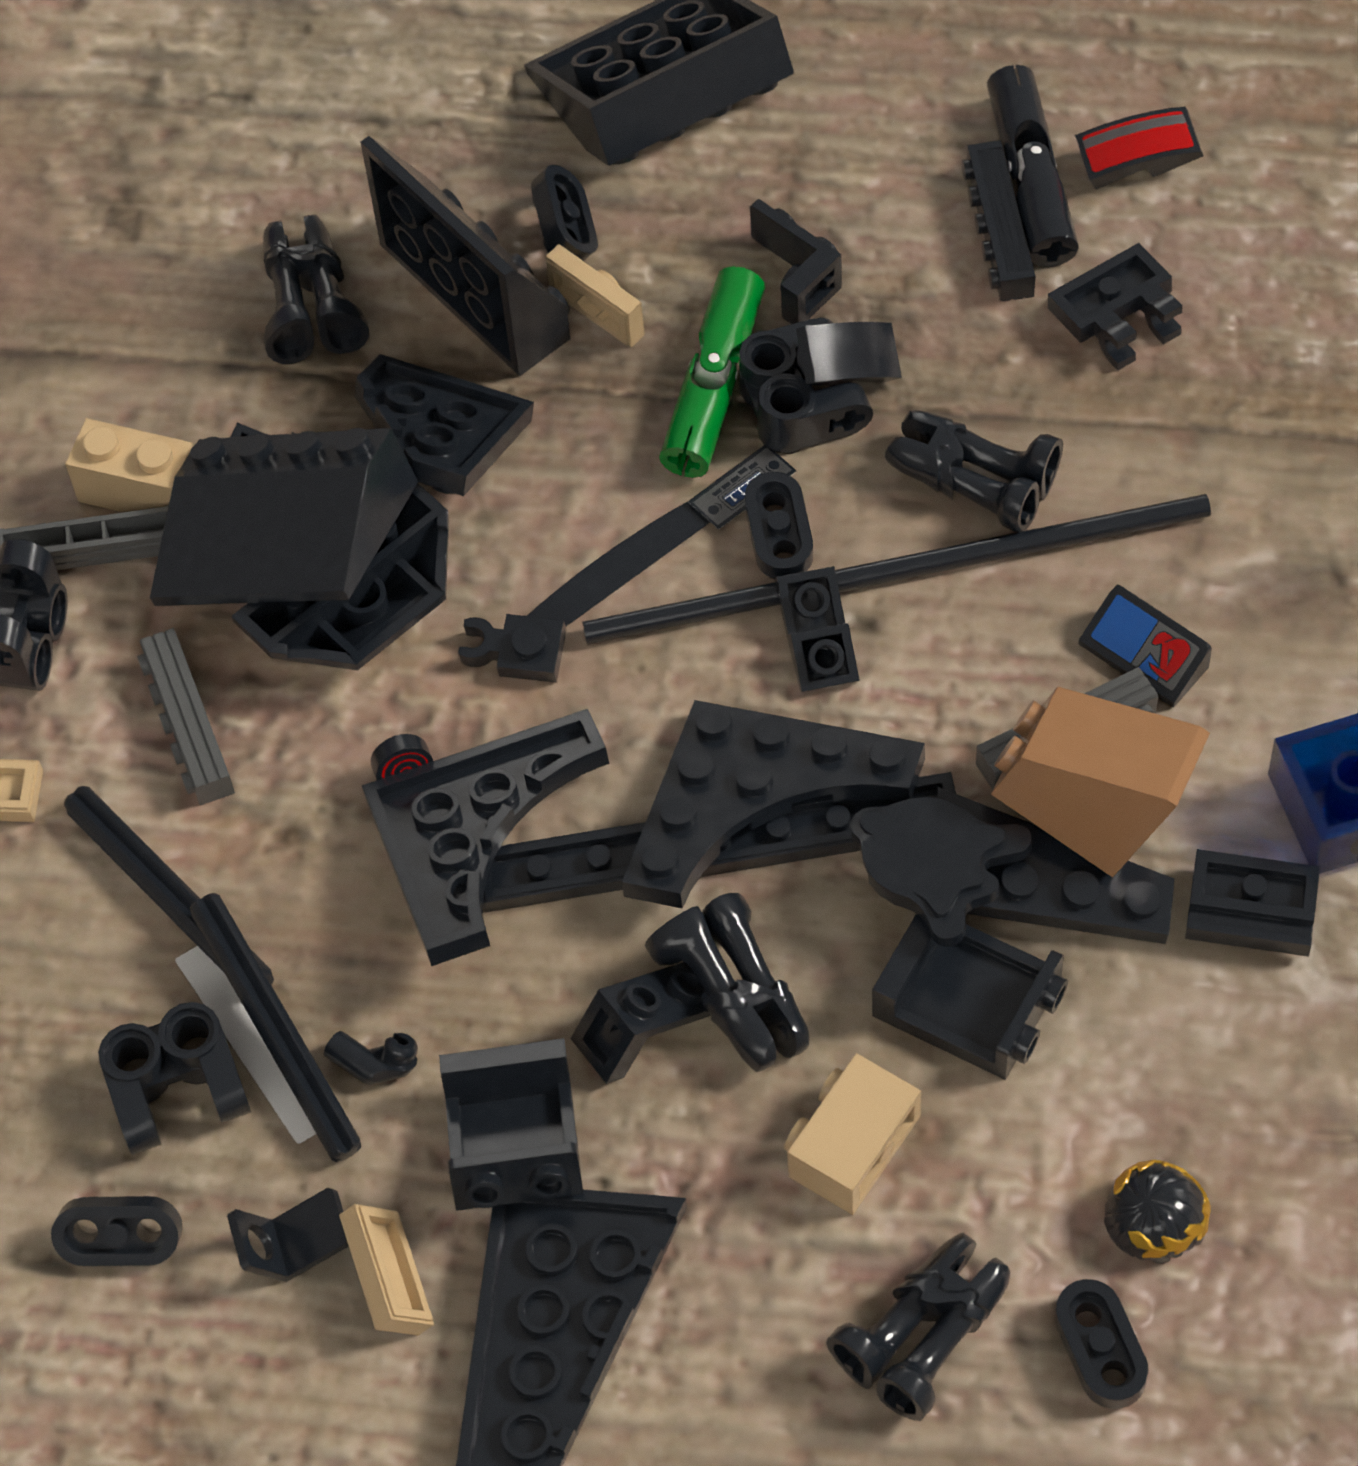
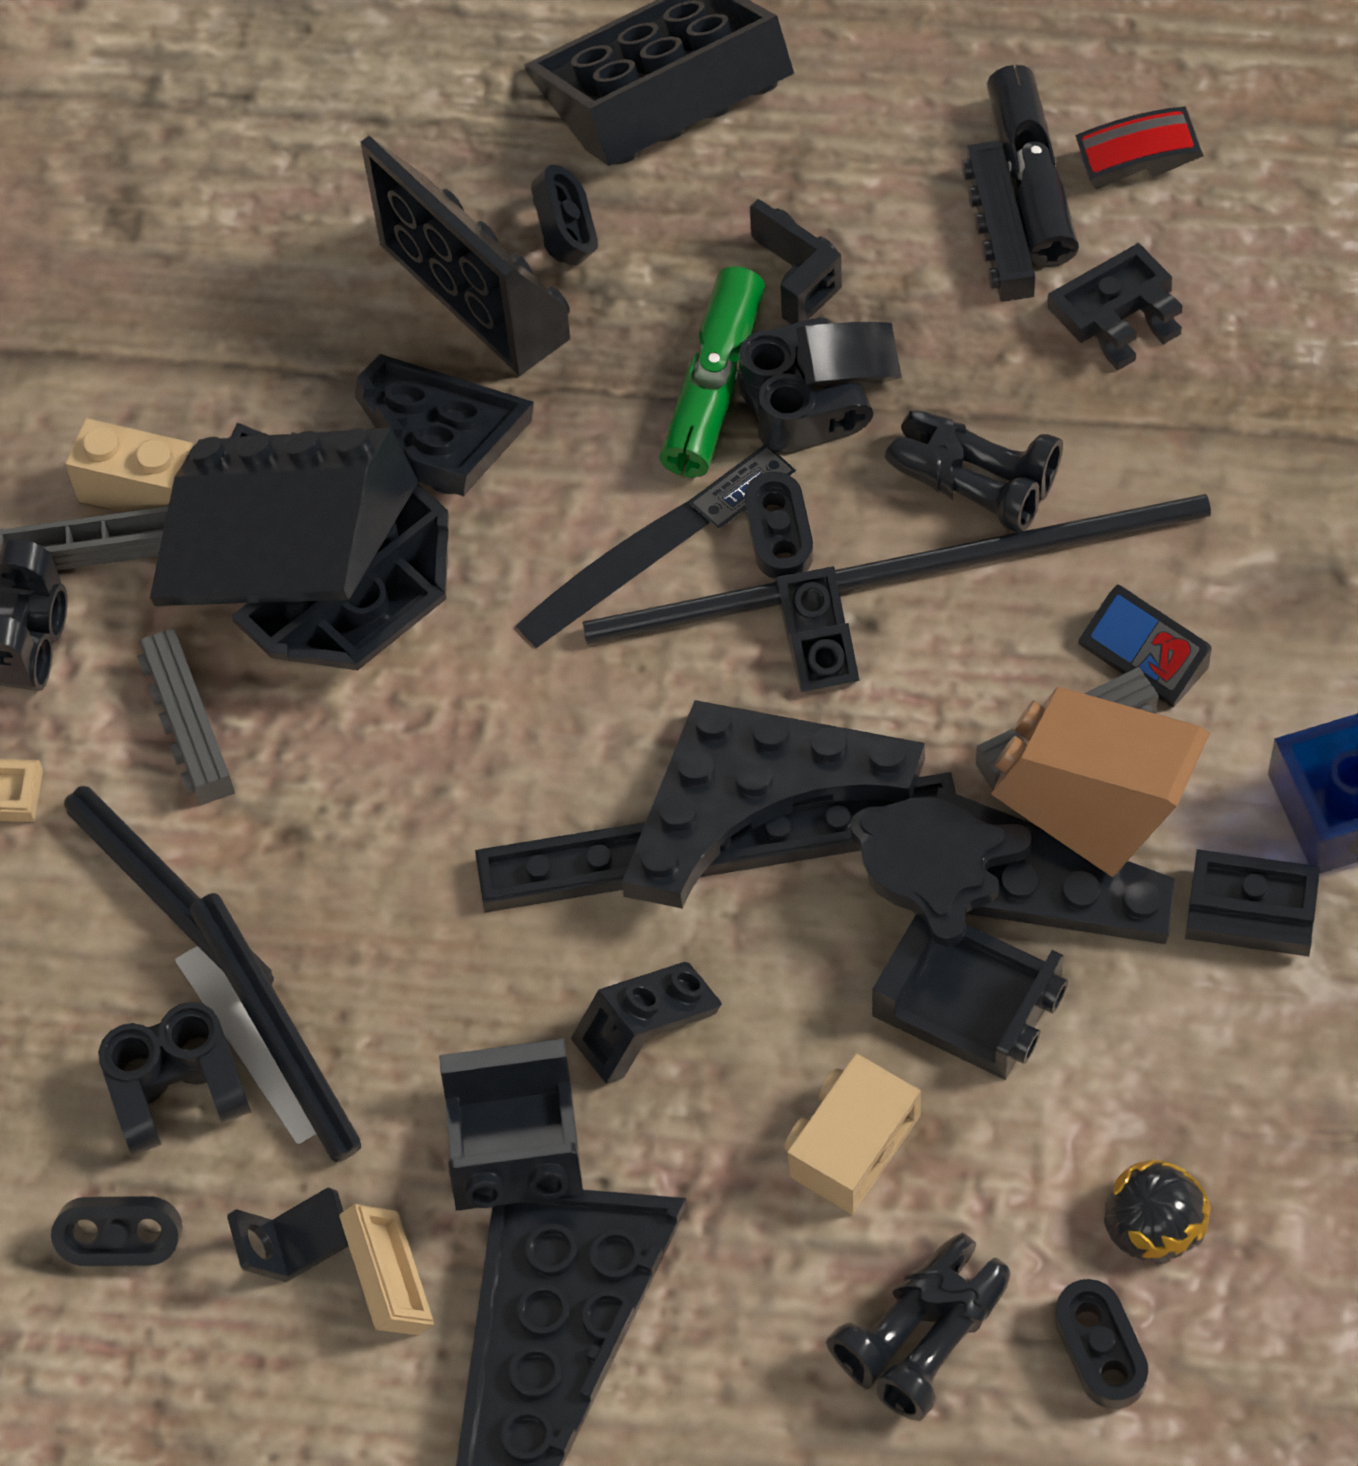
(317, 270): black piece -> none
(376, 1064): black arm -> none
(399, 754): black tile -> none
(455, 813): black plate -> none
(523, 649): black plate -> none
(596, 295): tan plate -> none
(751, 1012): black piece -> none

